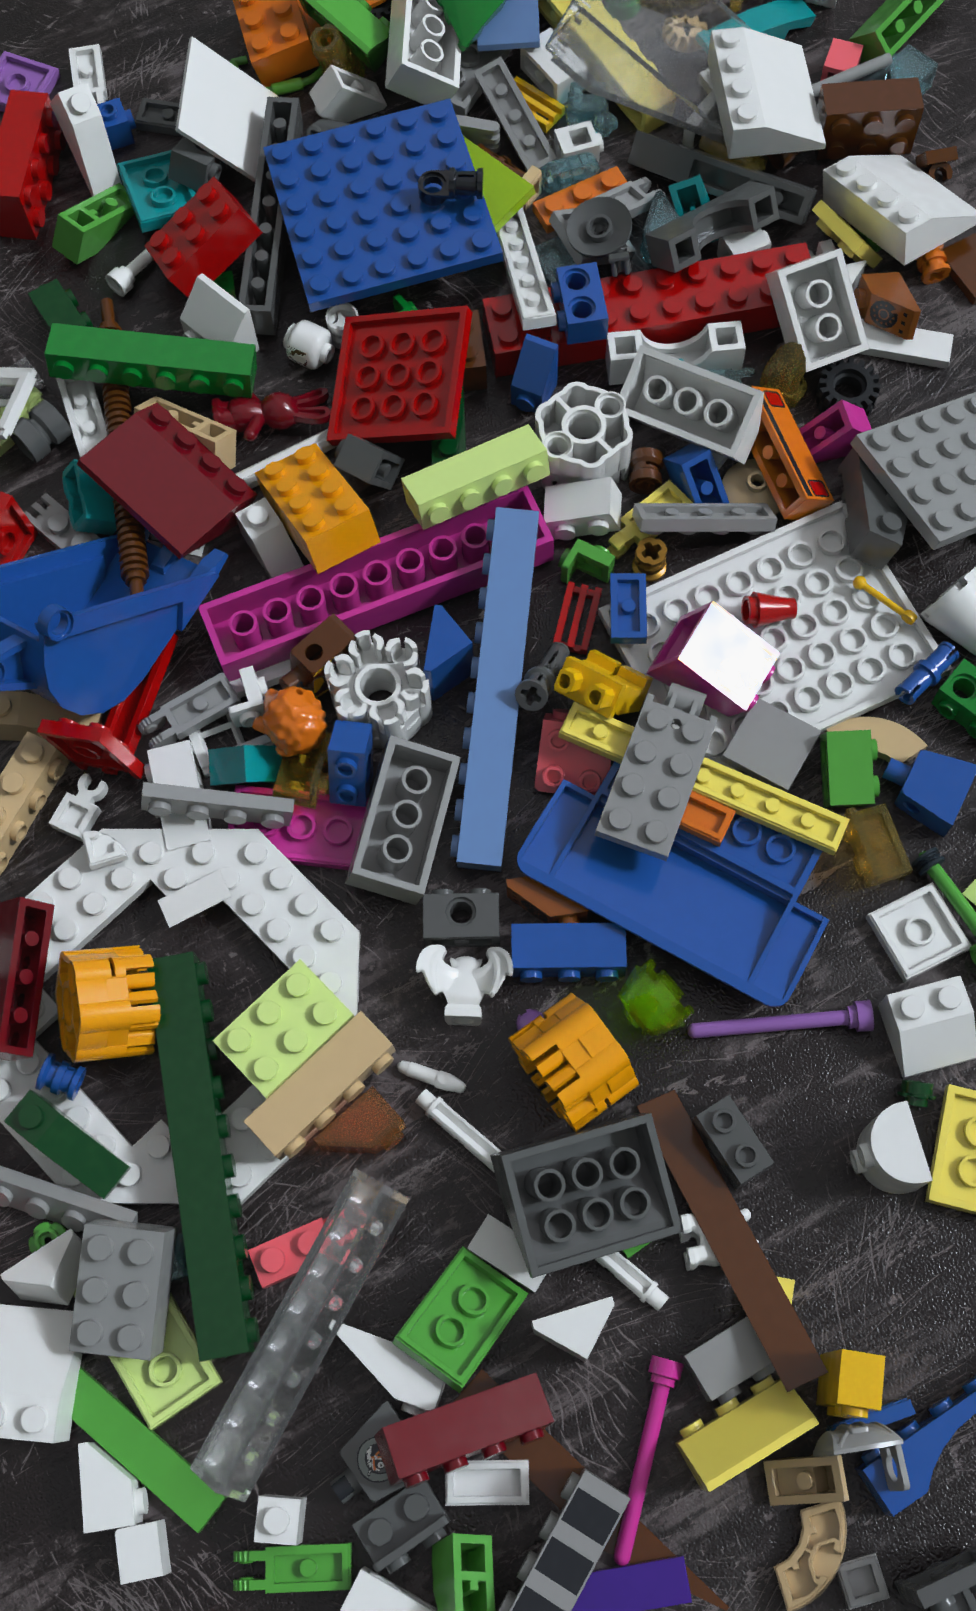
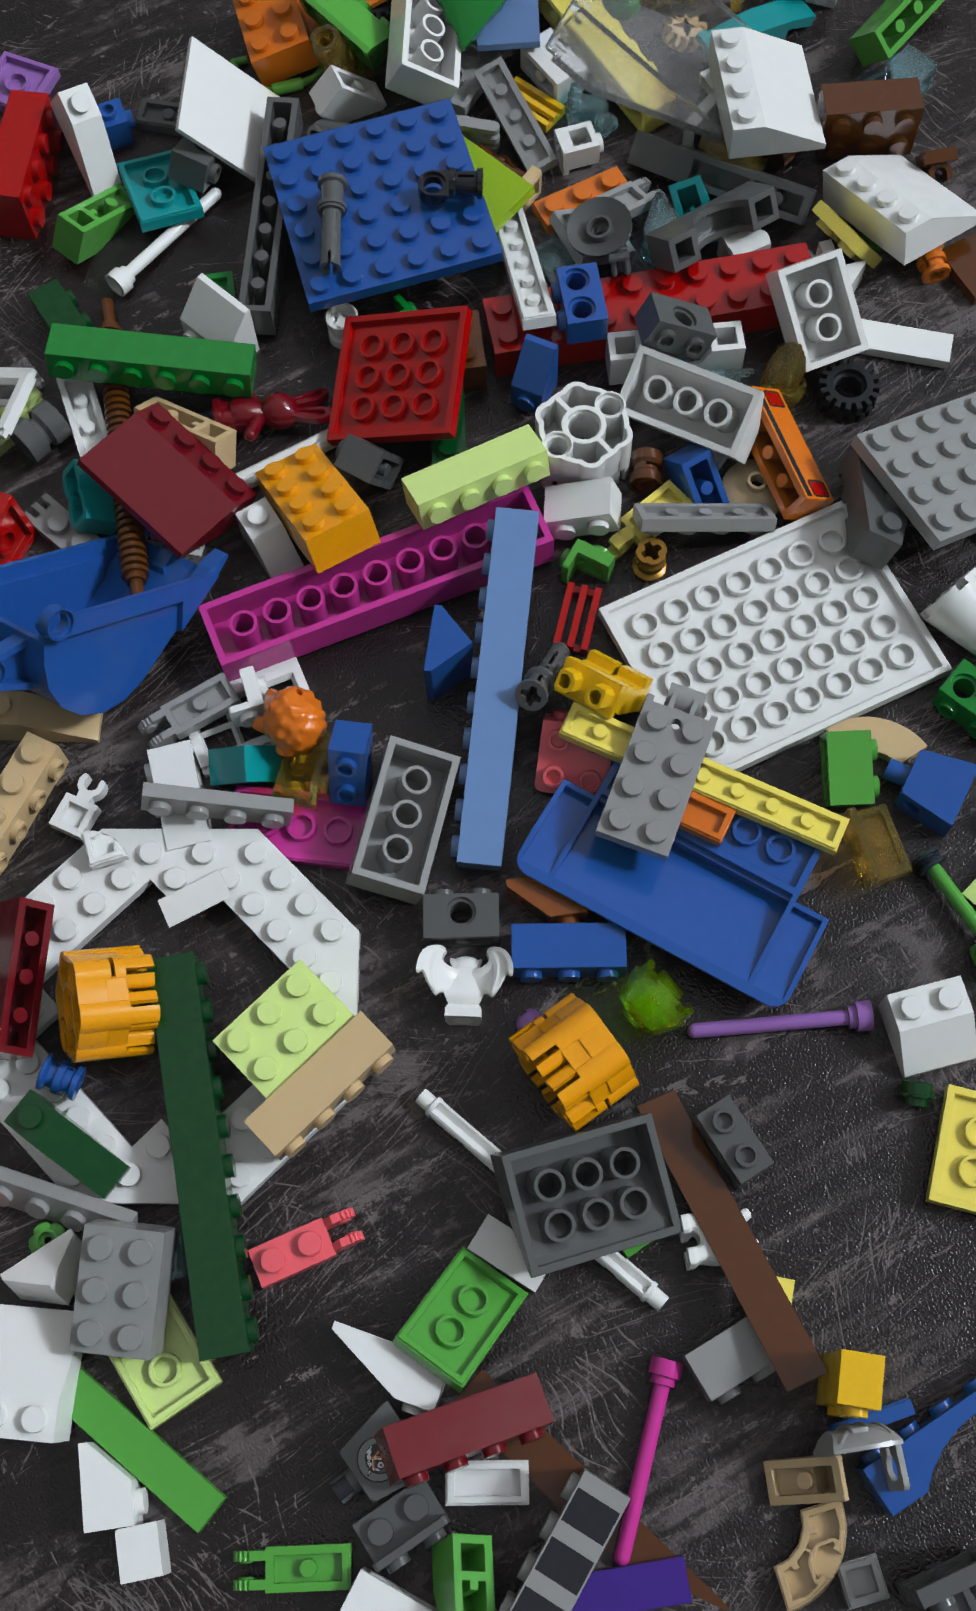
(88, 67): white hinge -> none
(115, 743): red bracket -> none
(203, 237): red brick -> none
(280, 1519): white brick -> none
(298, 1336): clear brick -> none
(308, 344): white head -> none
(314, 651): reddish brown torso -> none
(331, 210): none -> dark grey pin
(363, 1127): clear orange slope -> none
(380, 668): white piece -> none
(439, 1079): white piece -> none
(568, 171): clear light blue beam -> none
(575, 1328): white slope -> none
(628, 608): blue plate -> none
(675, 326): none -> dark grey brick
(716, 657): slope -> none
(744, 1433): light yellow slope -> none
(766, 609): red cone -> none
(771, 745): light grey tile -> none
(833, 431): dark pink slope -> none
(841, 57): coral brick -> none
(856, 72): light grey bar -> none
(887, 303): dark orange slope -> none
(892, 1152): white brick -> none
(907, 615): yellow hinge -> none
(918, 932): white tile -> none
(926, 673): blue pin -> none

